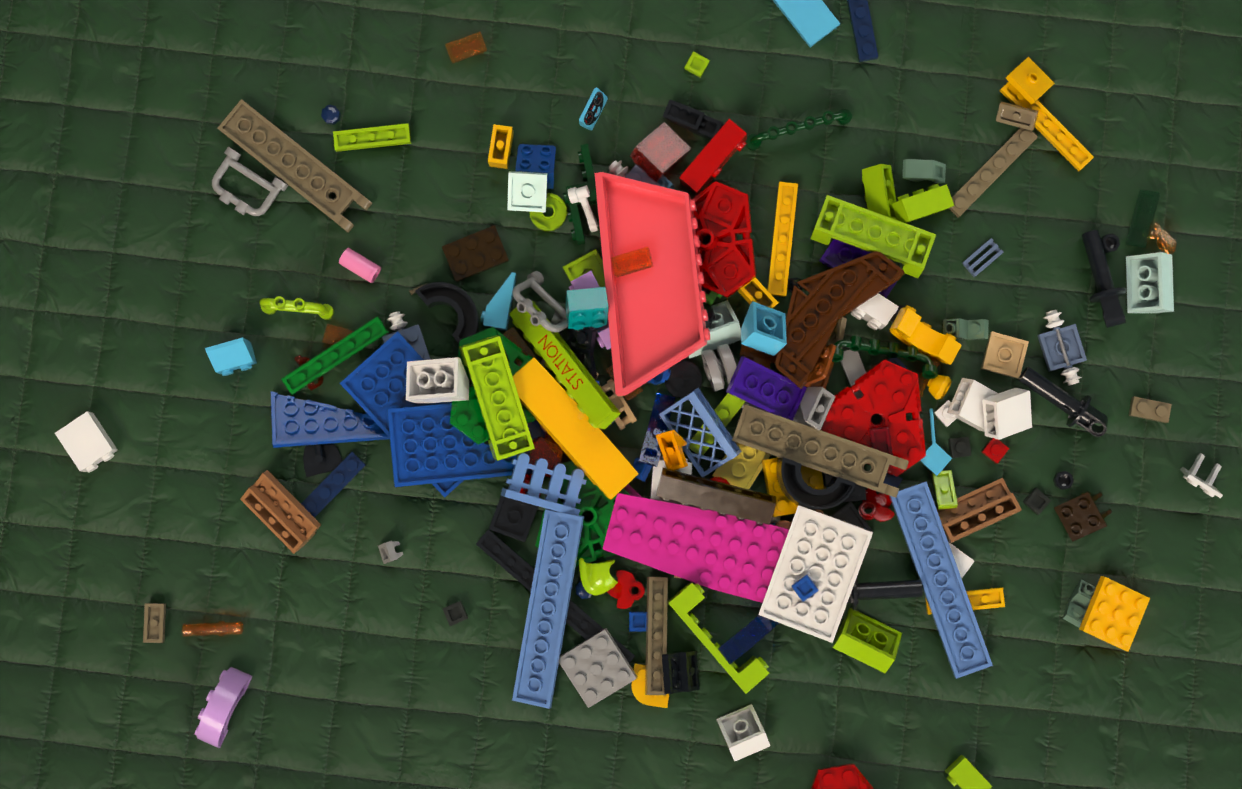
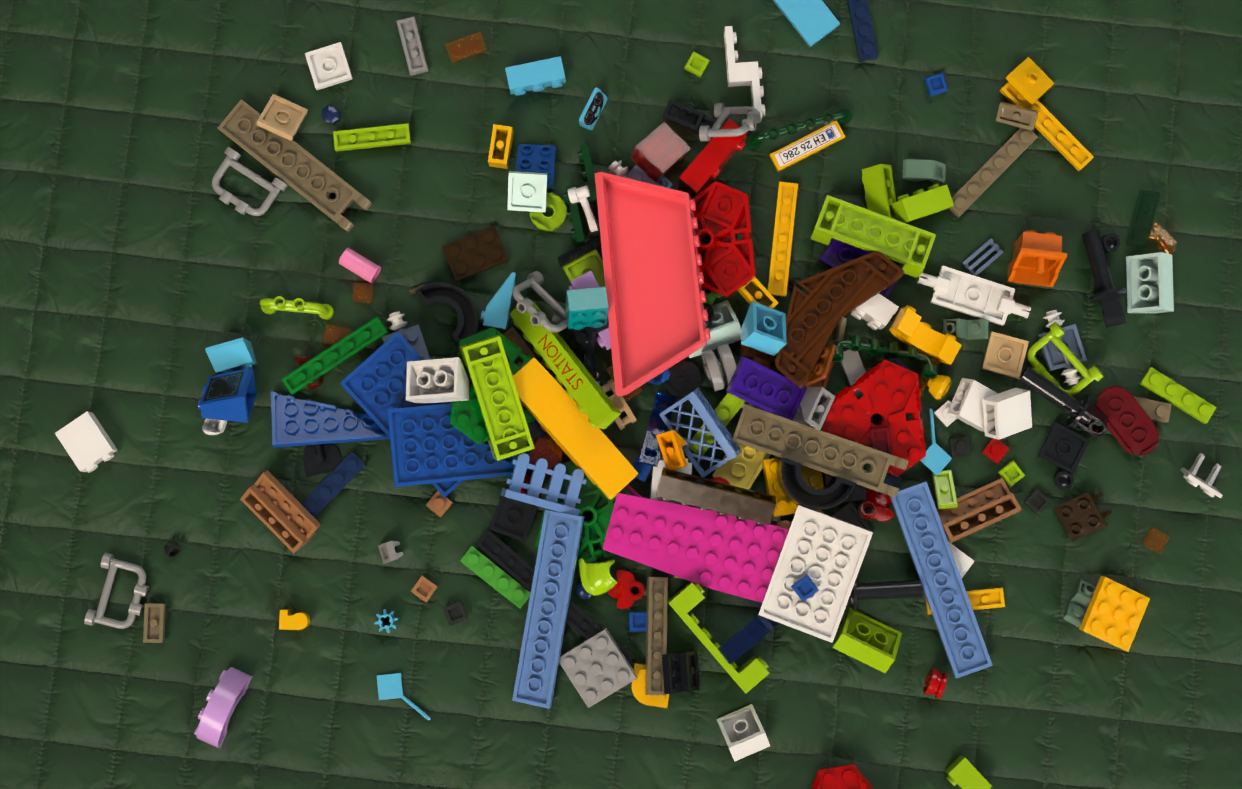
(135, 607): none -> light grey bar
(172, 549): none -> pearl dark grey hinge
(214, 426): none -> white plate
(221, 628): clear orange pin -> none
(229, 396): none -> blue slope
(282, 117): none -> tan plate
(293, 622): none -> yellow leg
(328, 66): none -> white plate
(363, 292): none -> clear orange plate
(381, 622): none -> medium azure gear
(391, 688): none -> medium azure piece
(412, 45): none -> light grey tile
(424, 588): none -> medium nougat plate
(439, 504): none -> medium nougat plate
(496, 577): none -> bright green plate
(535, 76): none -> medium azure brick
(577, 249): none -> black piece
(632, 262): clear orange plate -> none
(721, 114): none -> light grey bar
(743, 73): none -> white bracket
(807, 146): none -> tile
(935, 683): none -> red wheel
(936, 84): none -> blue tile
(973, 295): none -> white plate
(1011, 473): none -> lime tile
(1036, 259): none -> orange piece
(1054, 335): none -> lime bar
(1063, 448): none -> black plate
(1128, 420): none -> dark red tile
(1155, 540): none -> clear orange tile
(1177, 395): none -> lime plate

